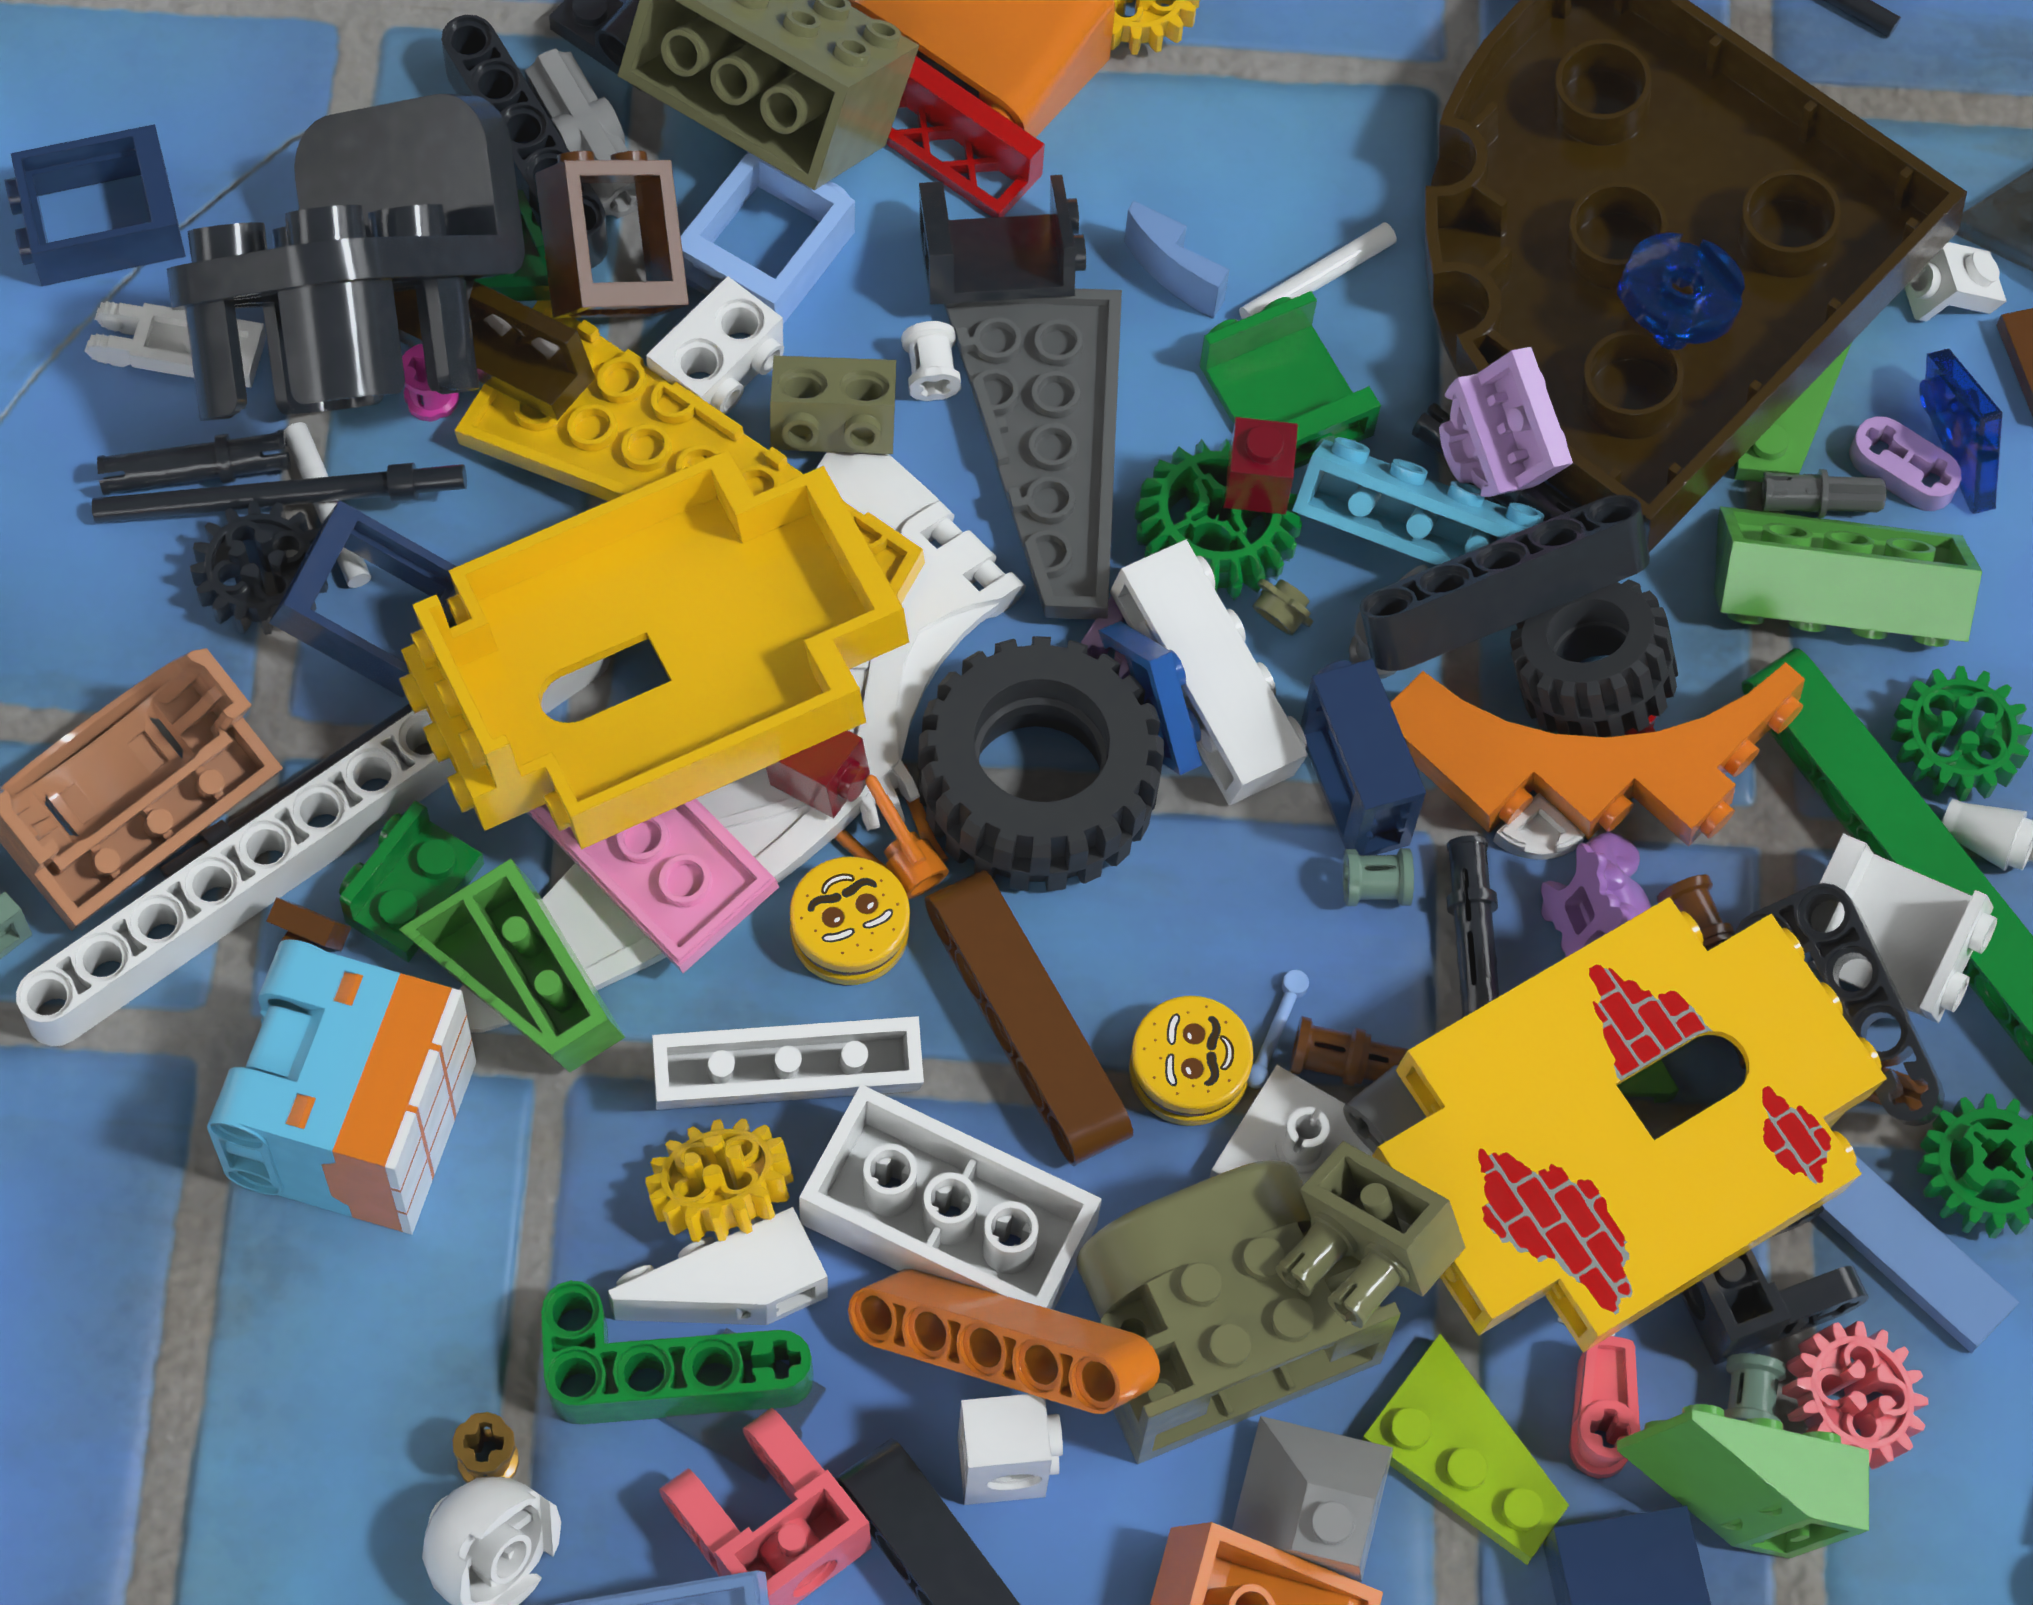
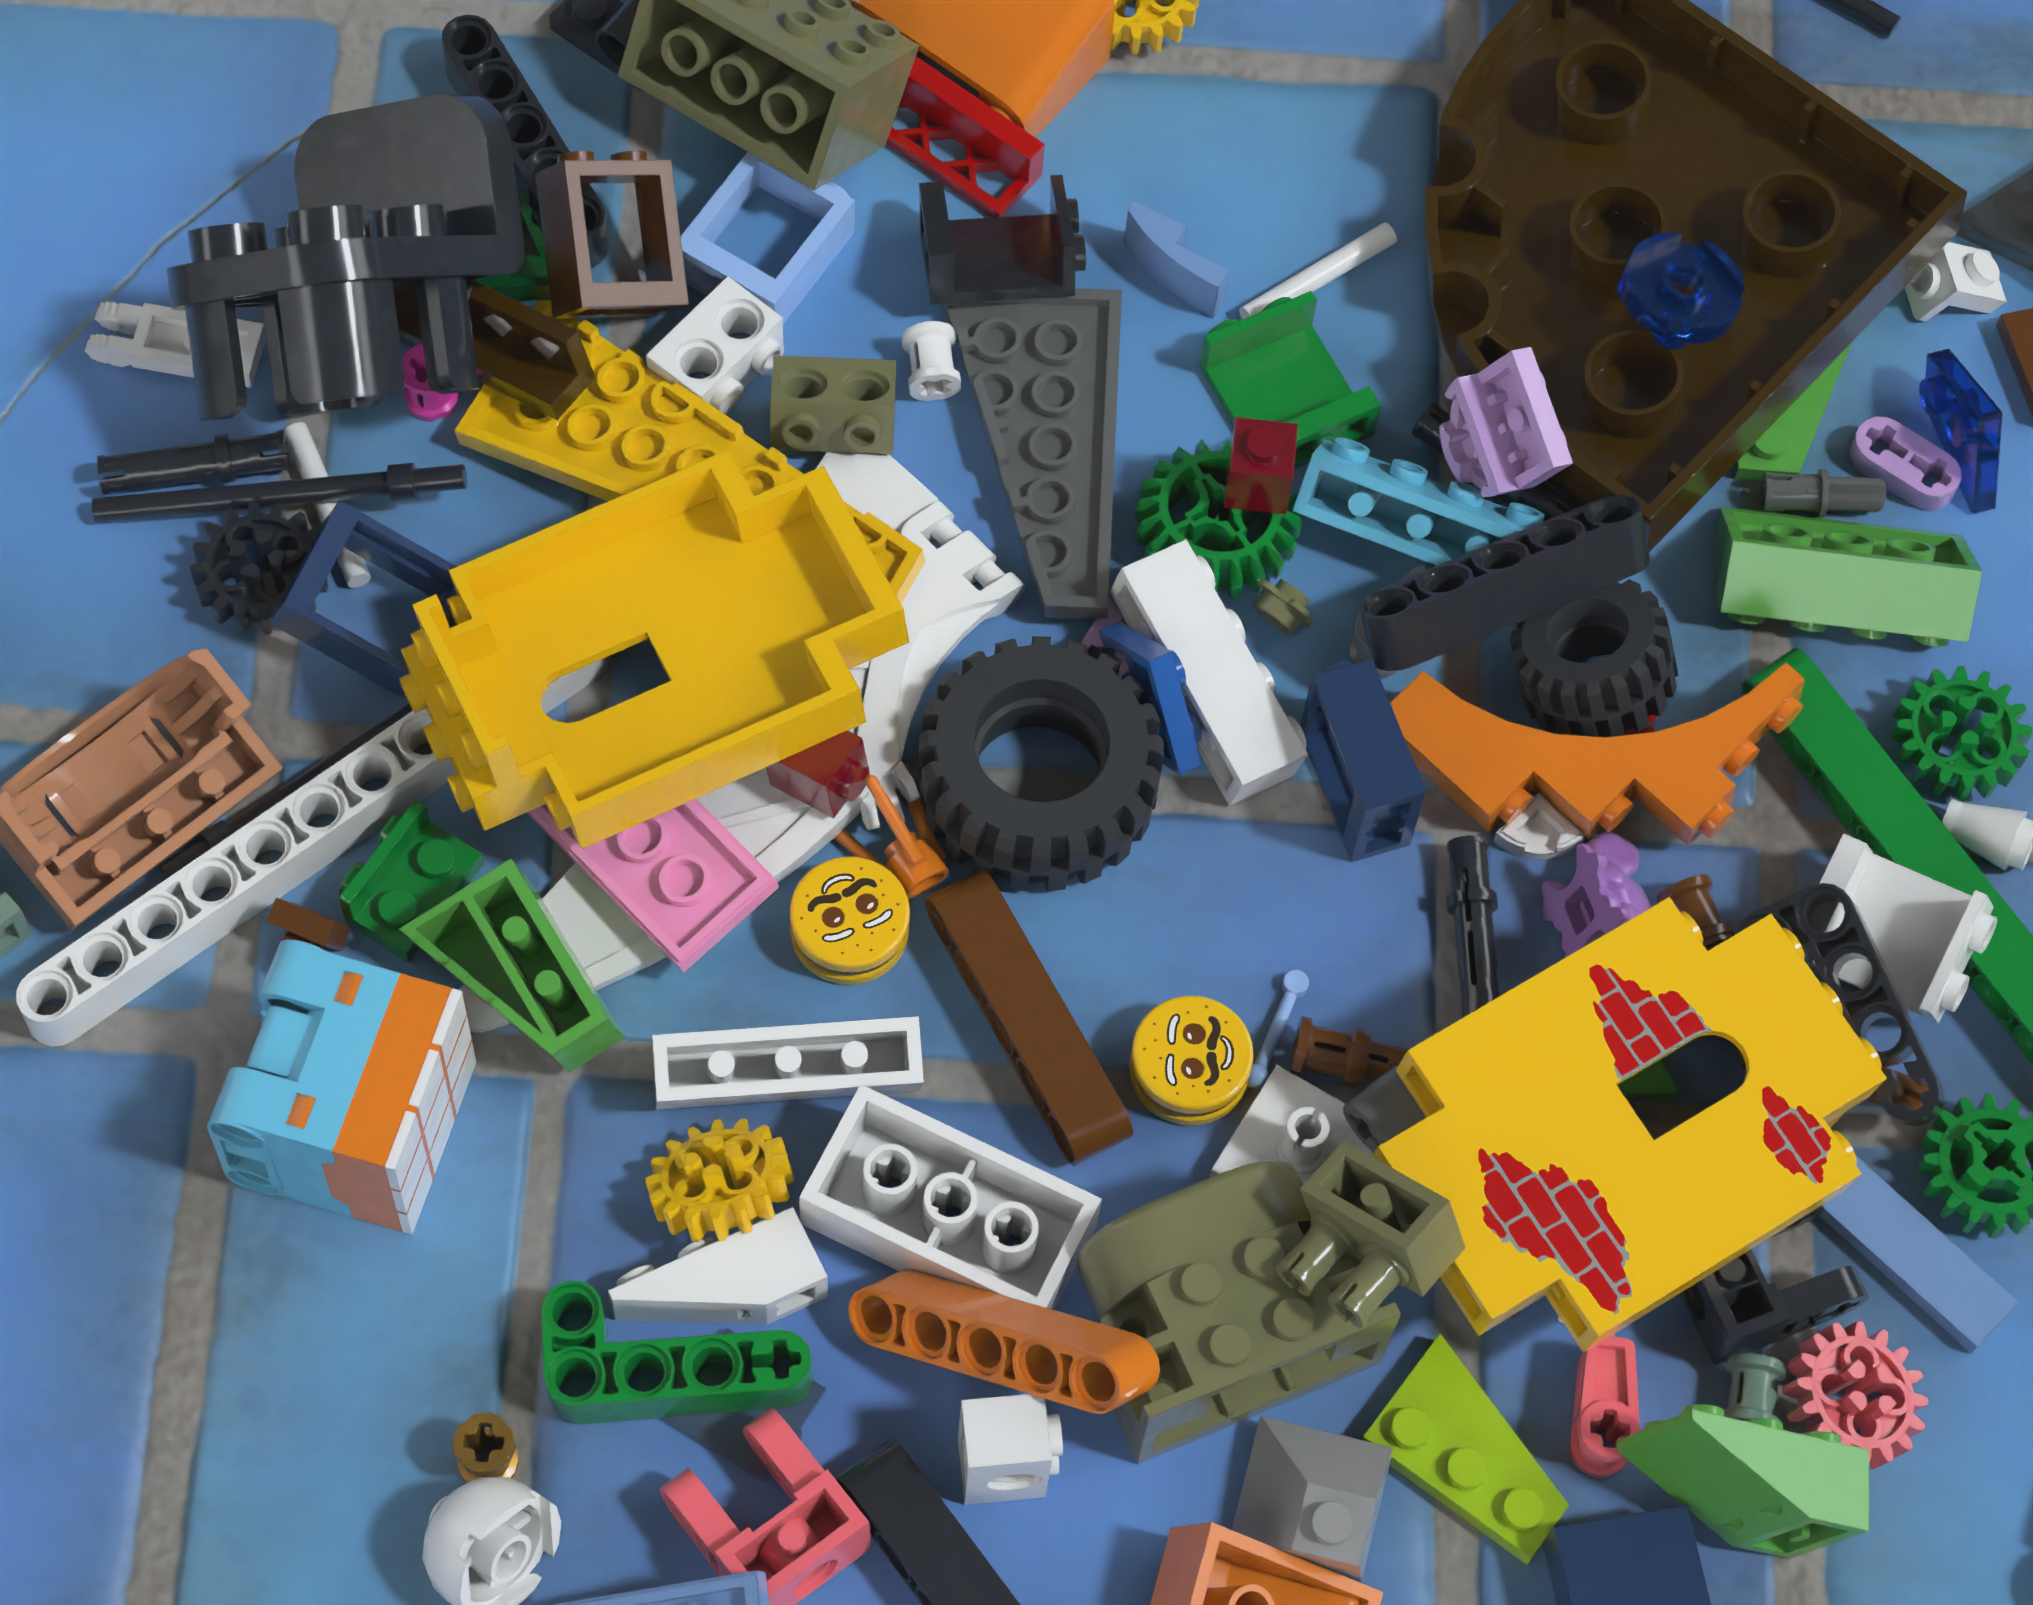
(85, 164): dark blue window -> none
(582, 120): light grey piece -> none
(1378, 877): sand green bush -> none

